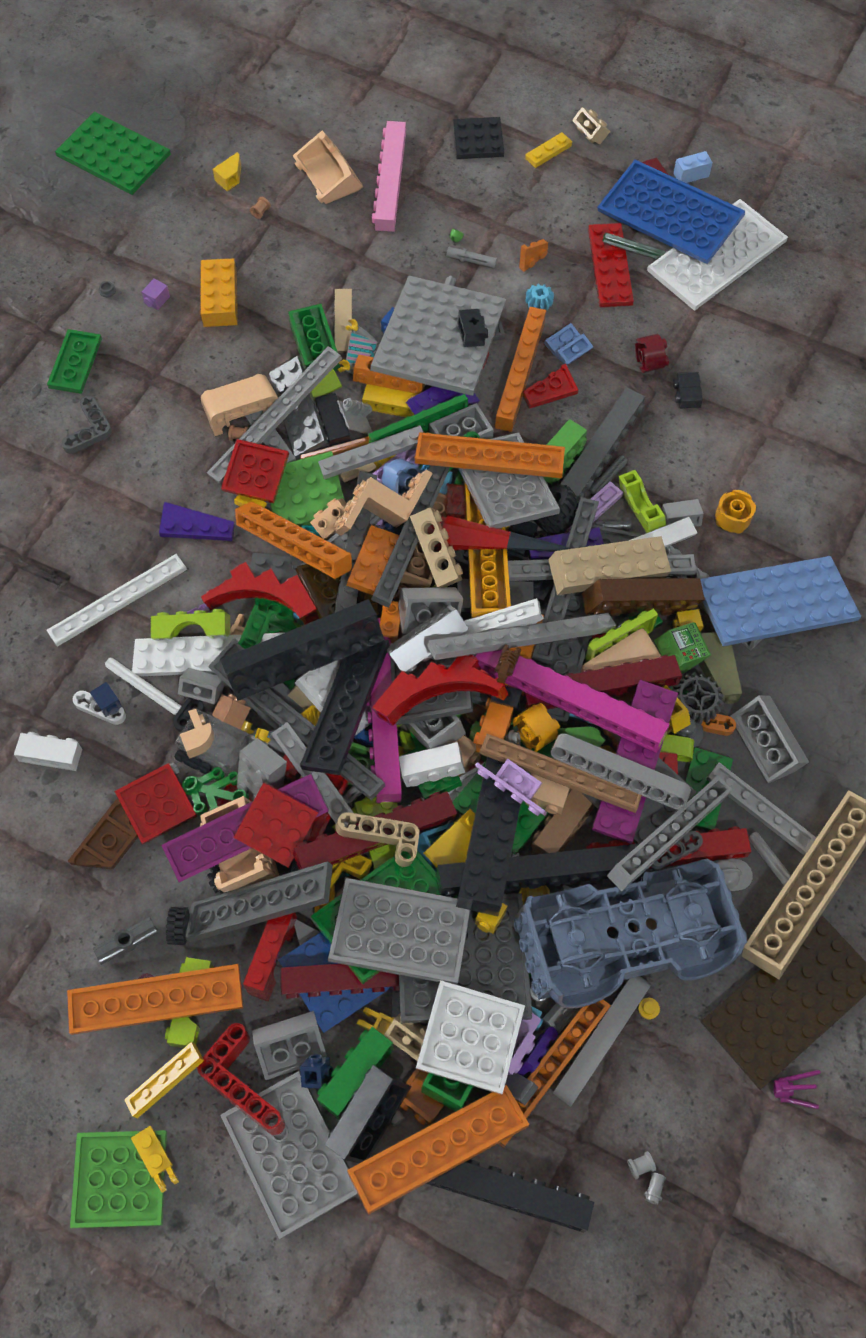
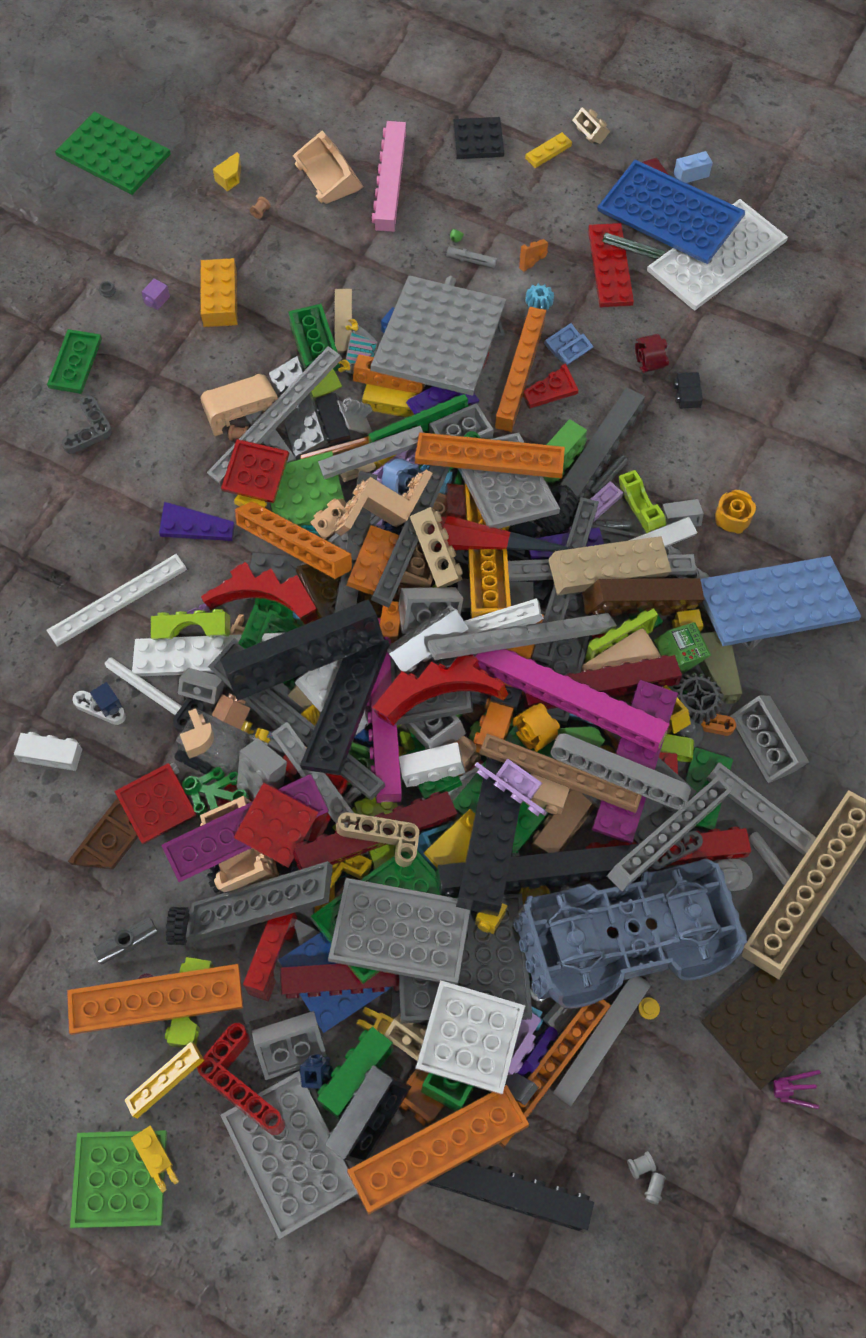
(472, 327): black brick -> none
(507, 663): reddish brown hinge -> none
(513, 737): light grey plate -> none

